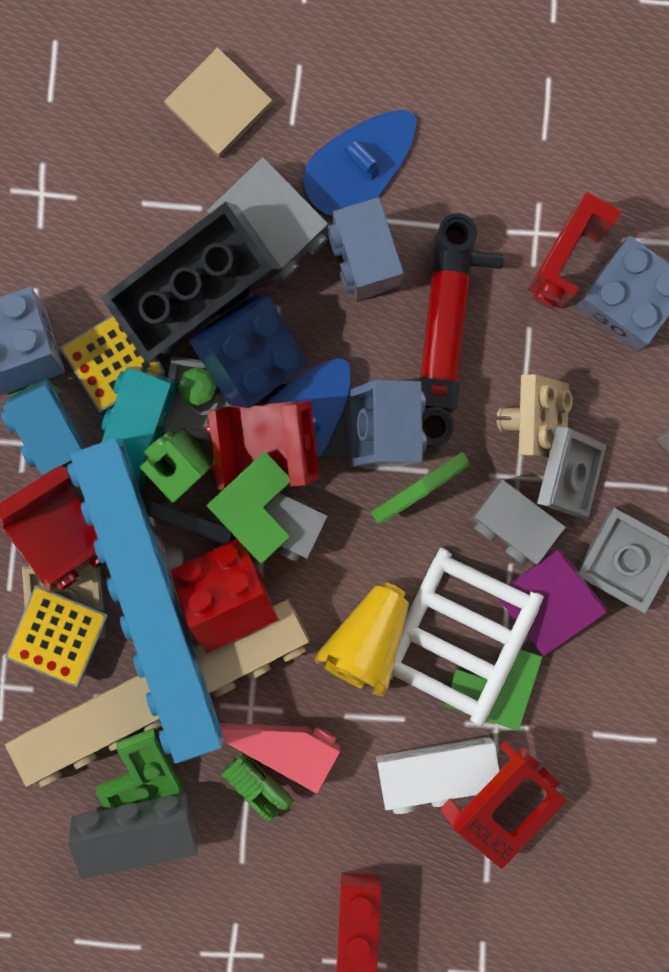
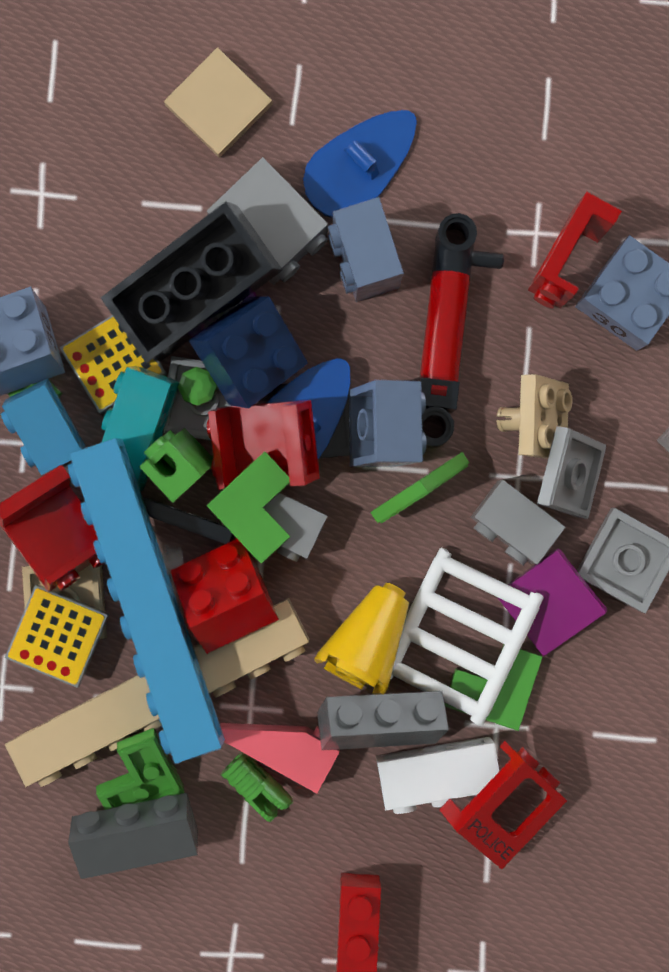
(382, 720): none -> dark grey brick

